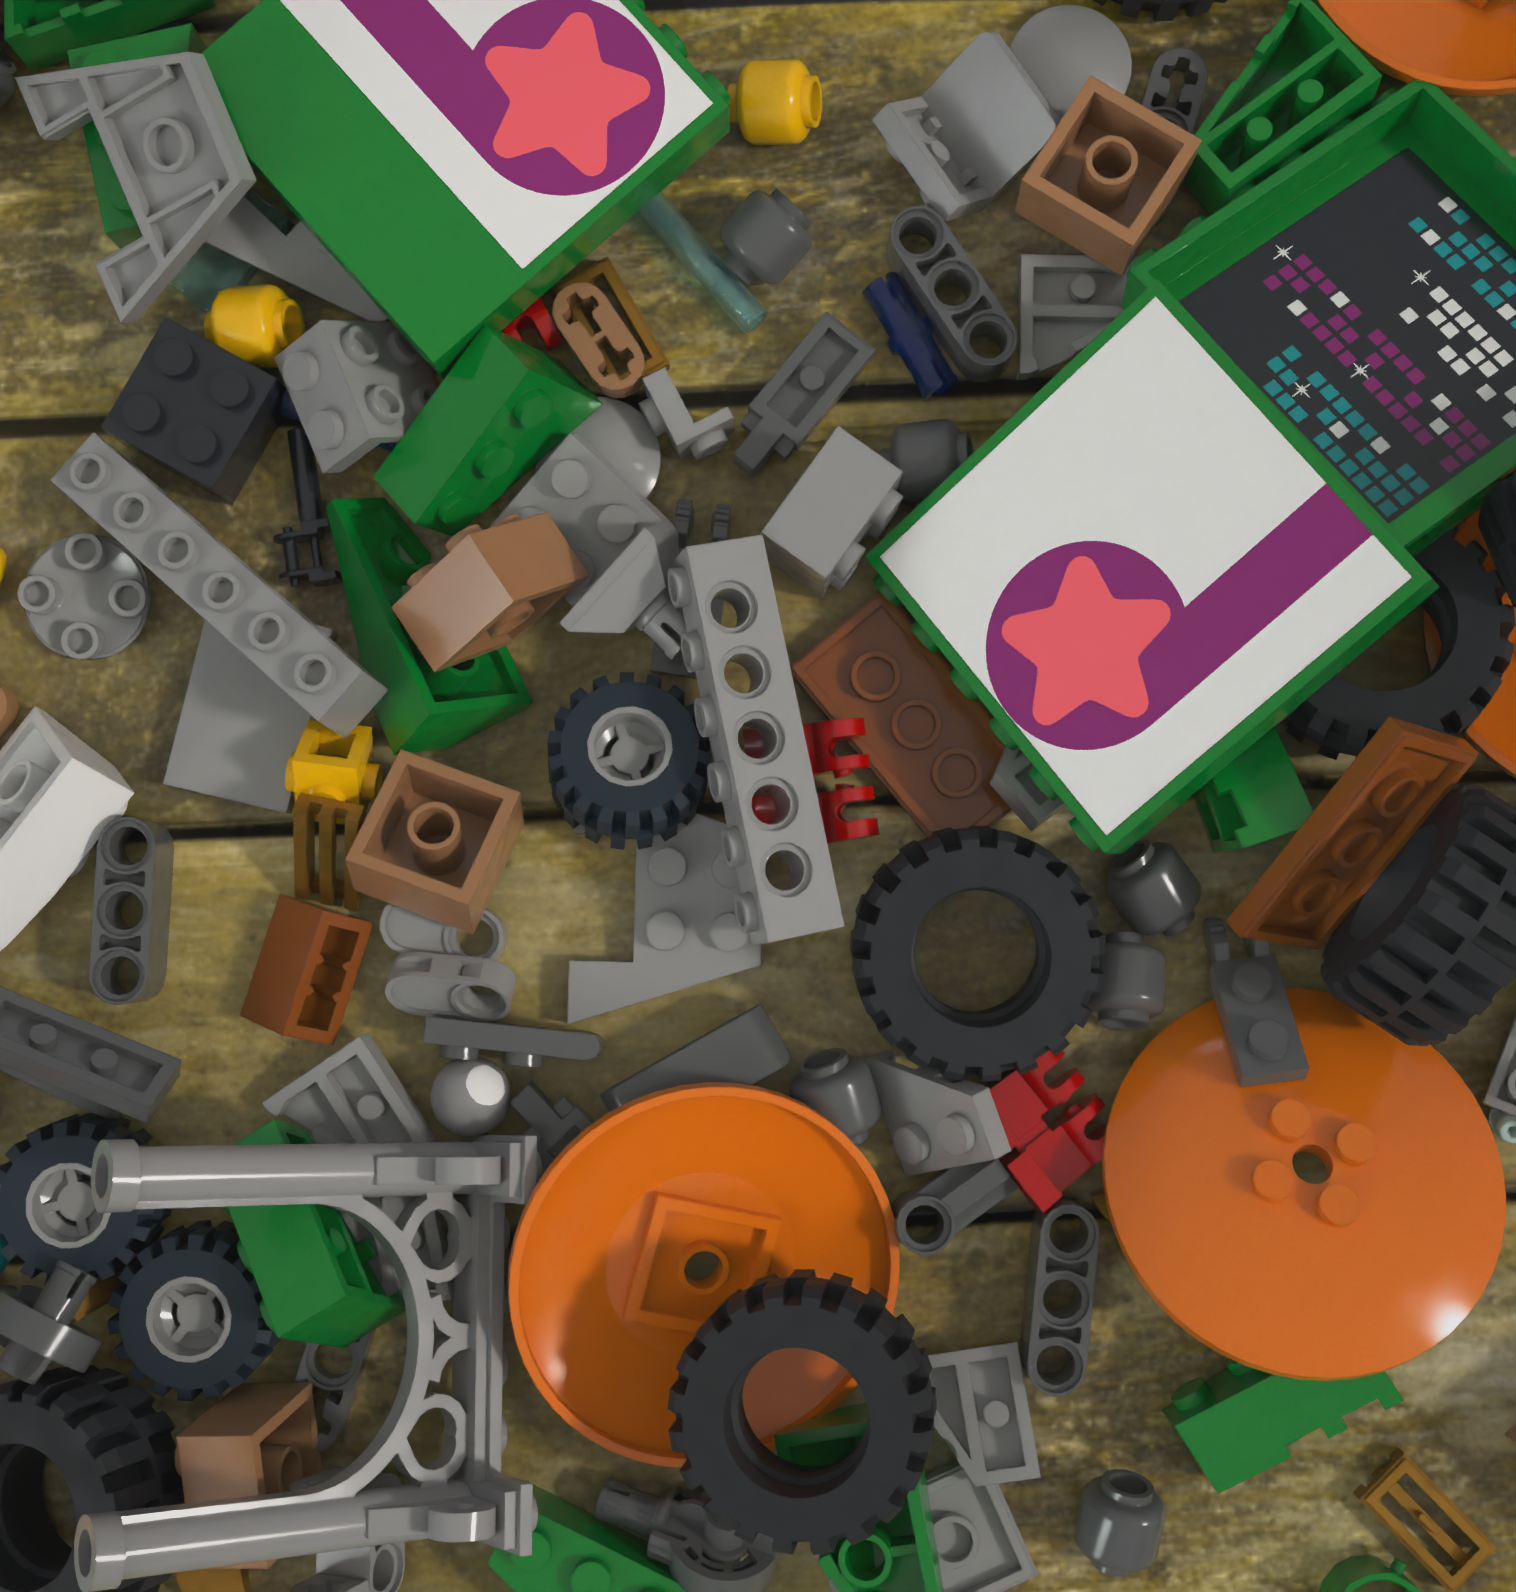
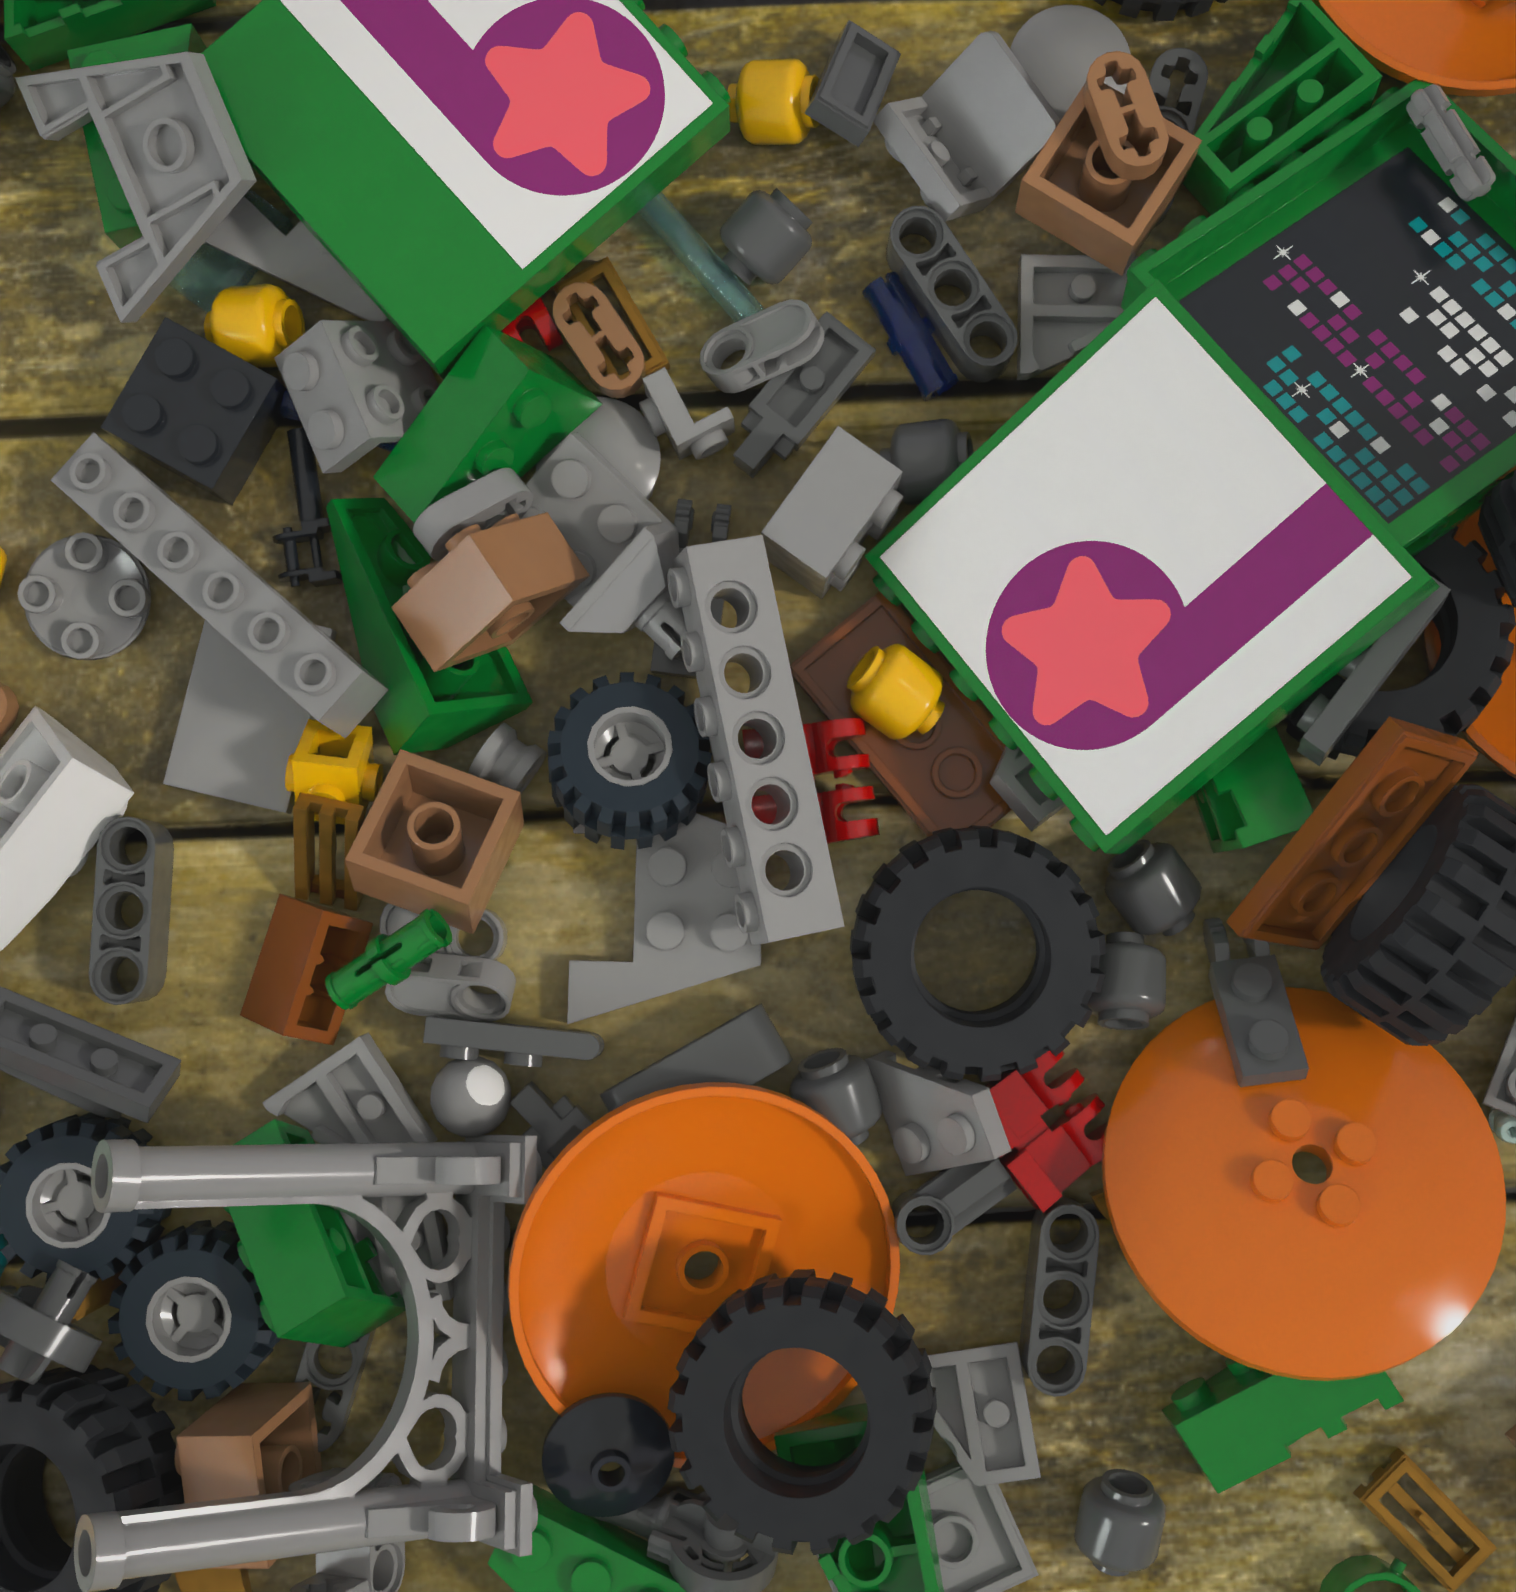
(388, 959): none -> green pin
(478, 503): none -> light grey beam
(507, 760): none -> light grey wheel
(601, 1432): none -> black dish
(772, 342): none -> light grey piece
(853, 83): none -> dark grey tile
(896, 691): none -> yellow head
(1138, 110): none -> medium nougat beam
(1330, 718): none -> dark grey plate
(1450, 142): none -> light grey axle

